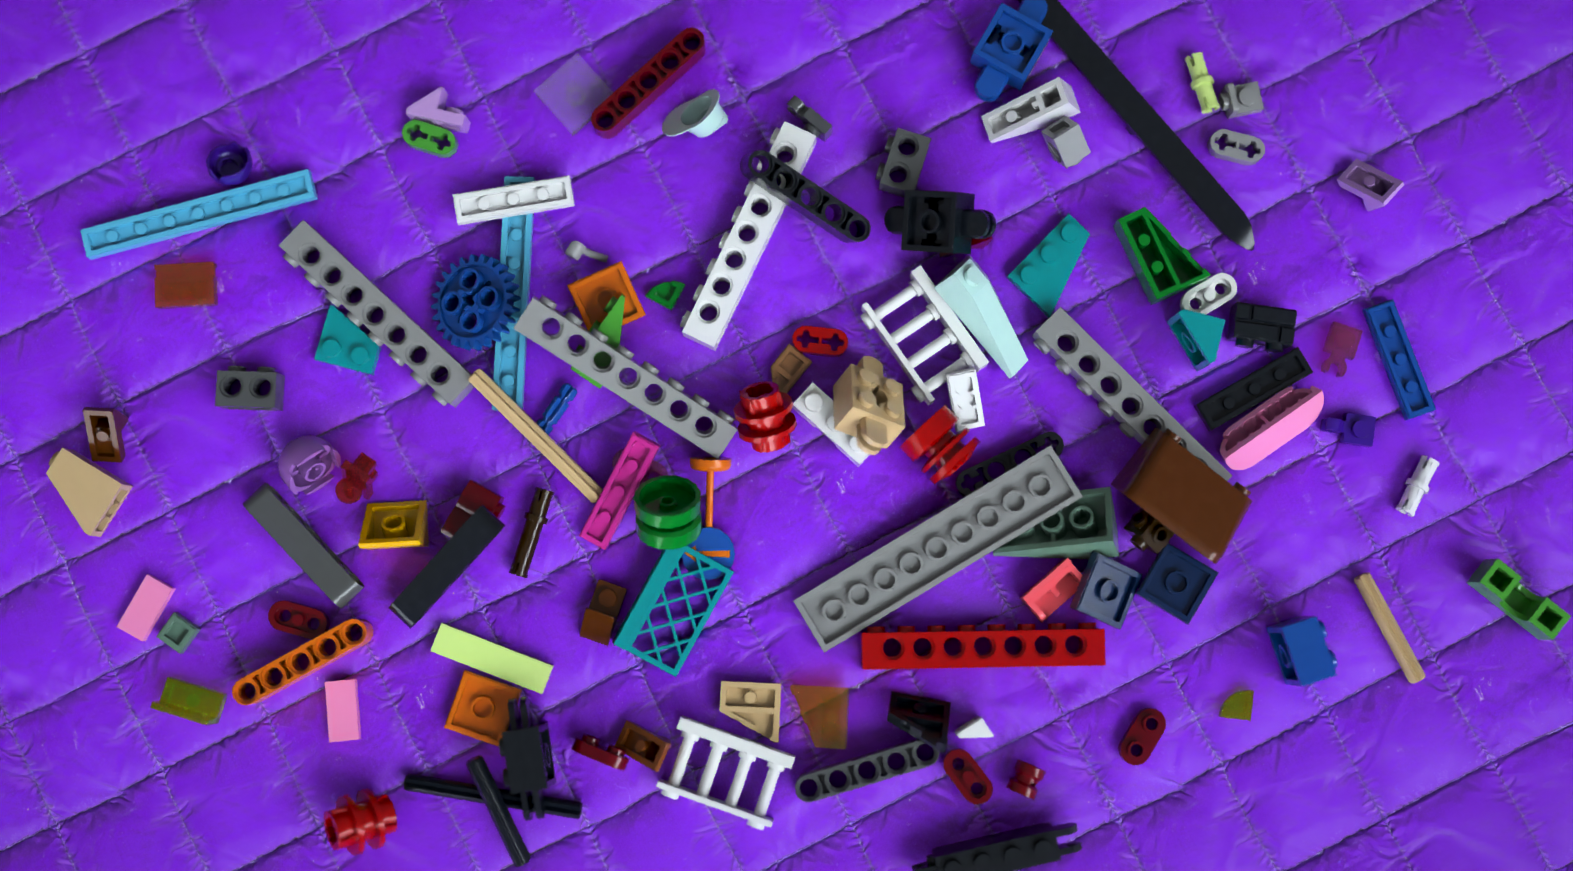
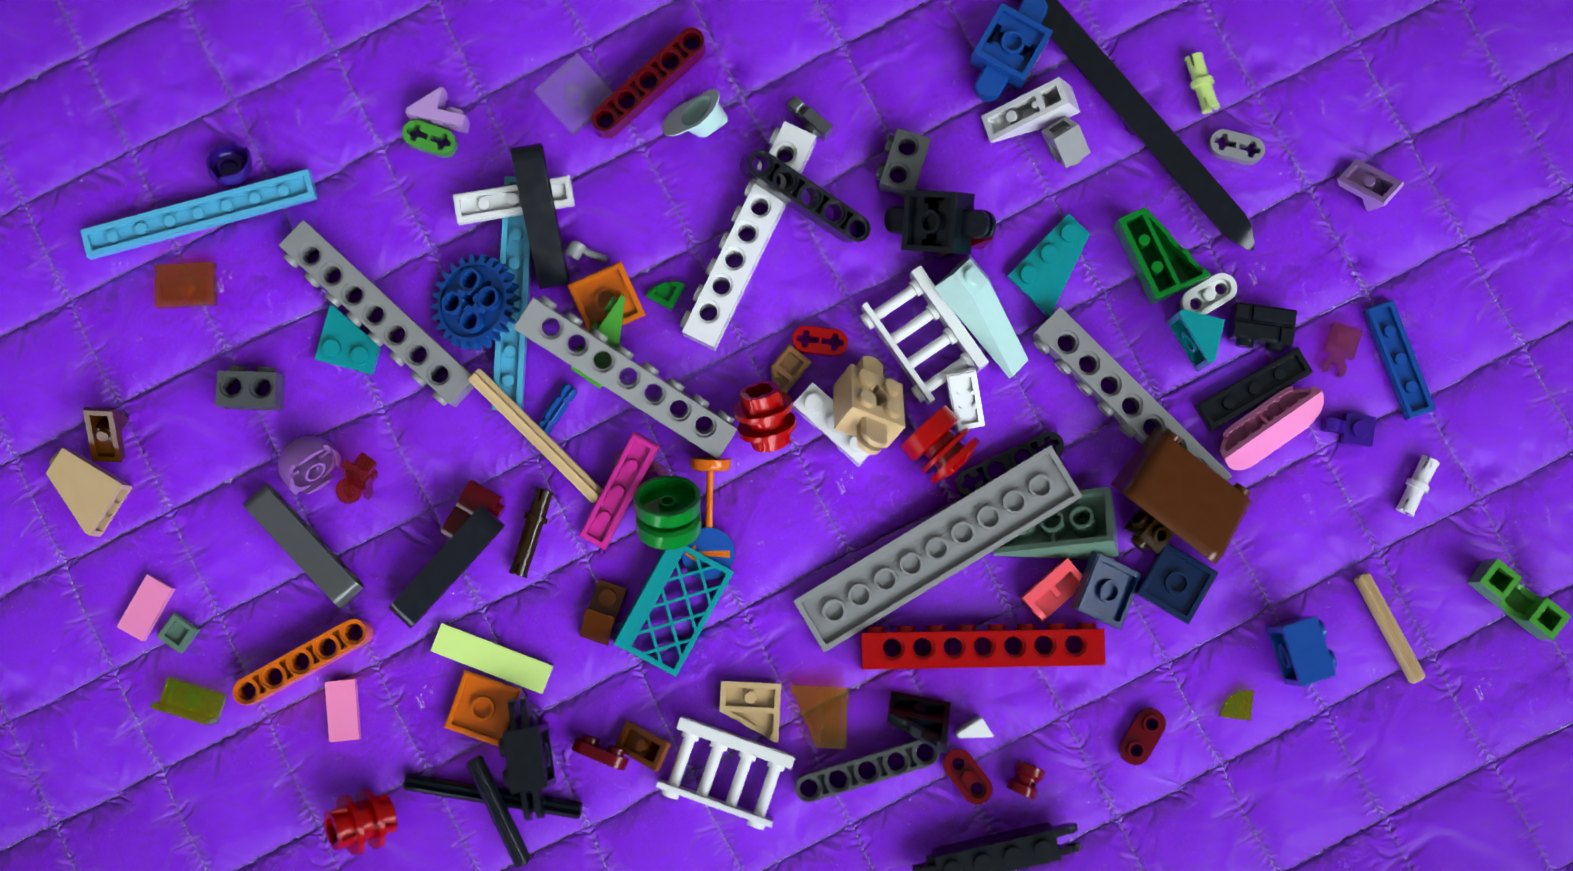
(300, 619): dark red plate -> none
(395, 525): yellow slope -> none
(540, 215): none -> black beam
(1241, 99): light grey bracket -> none

